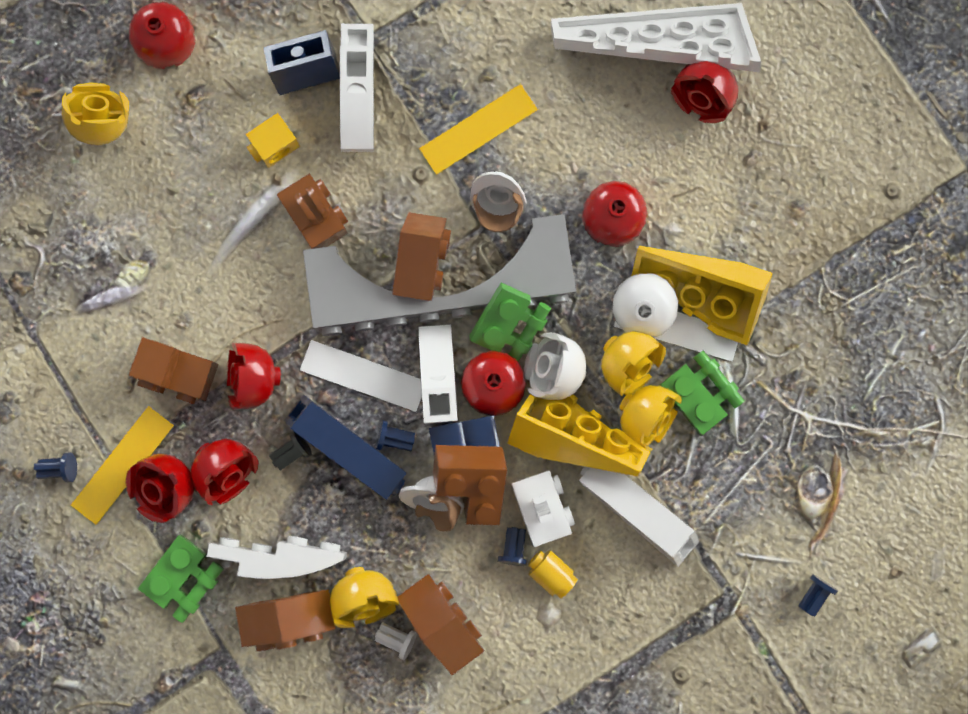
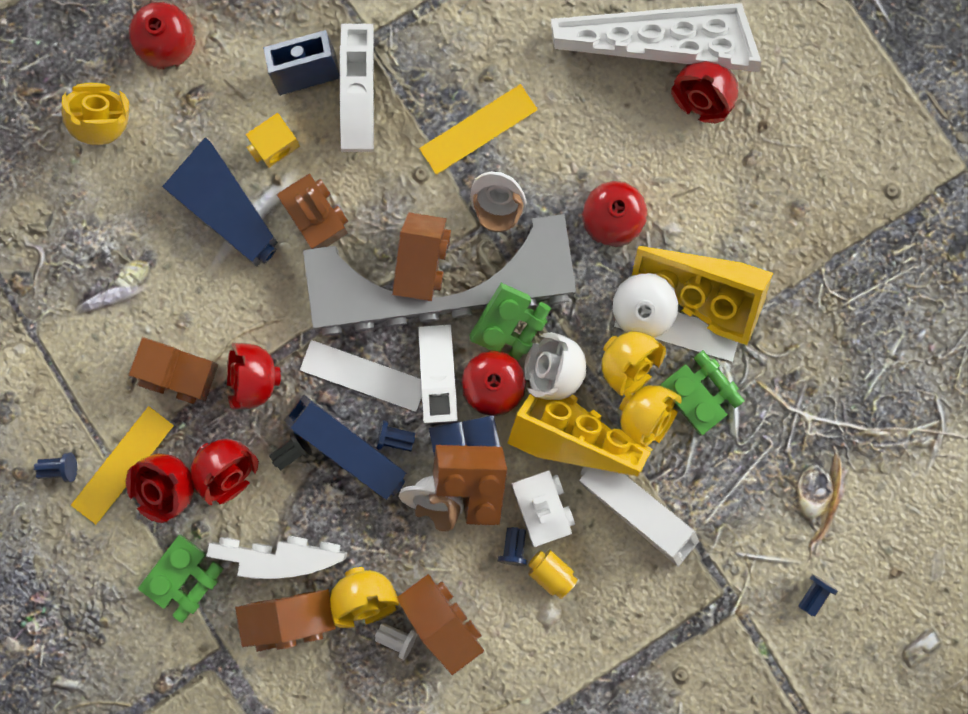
(217, 199): none -> dark blue slope

